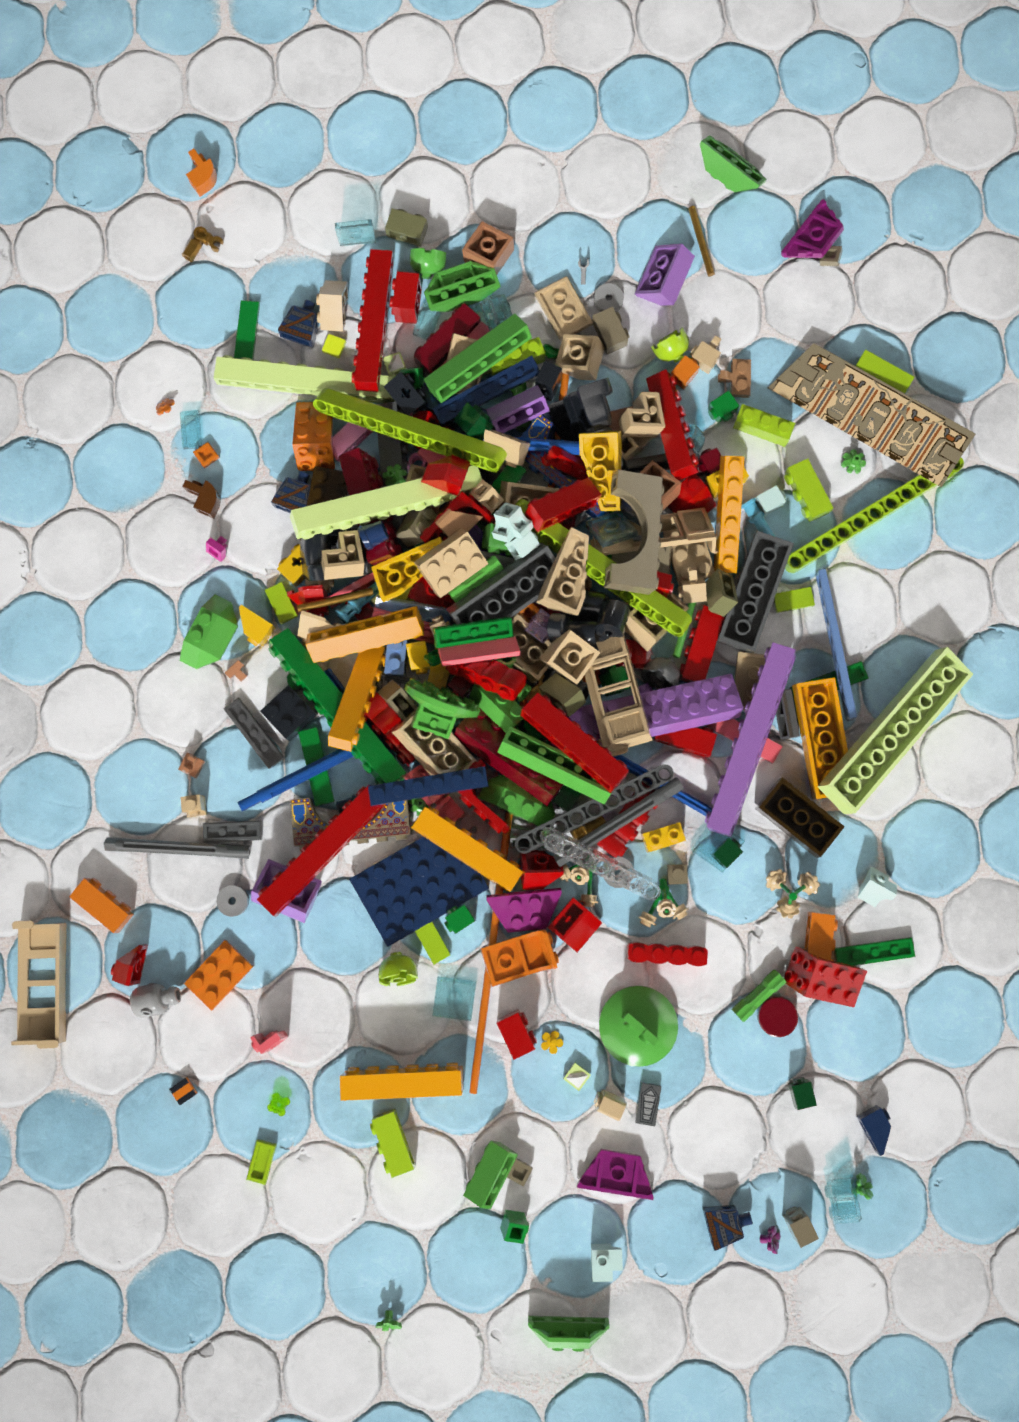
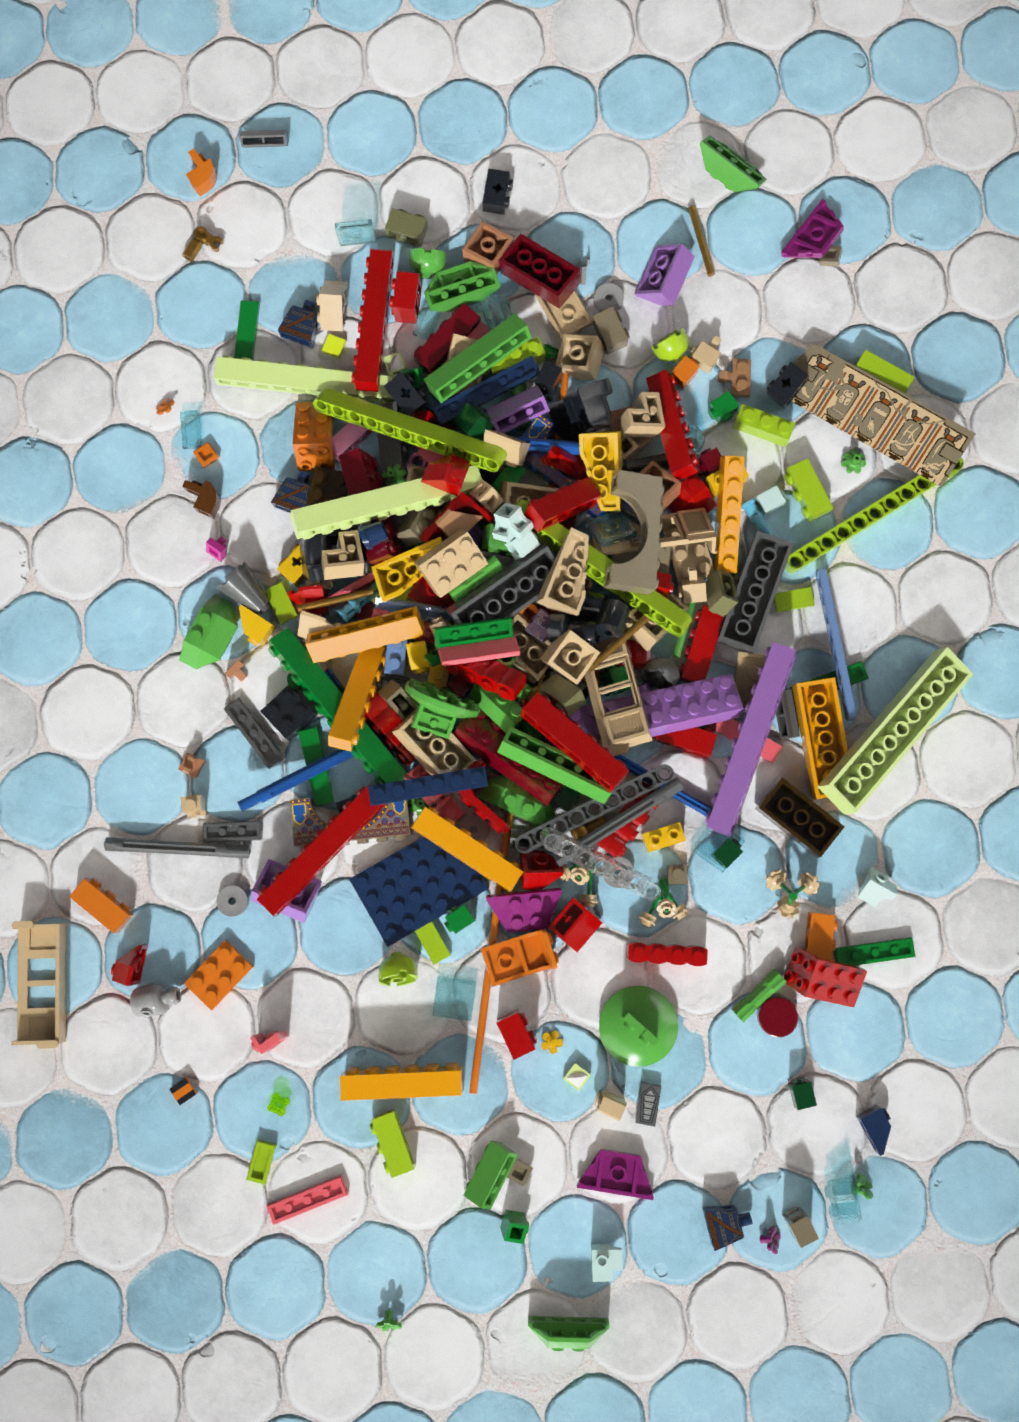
(245, 589): none -> dark grey cone
(264, 134): none -> dark grey piece
(307, 1199): none -> coral tile
(497, 181): none -> black brick
(540, 271): none -> dark red brick
(618, 642): none -> pearl gold bar
(785, 395): none -> black brick

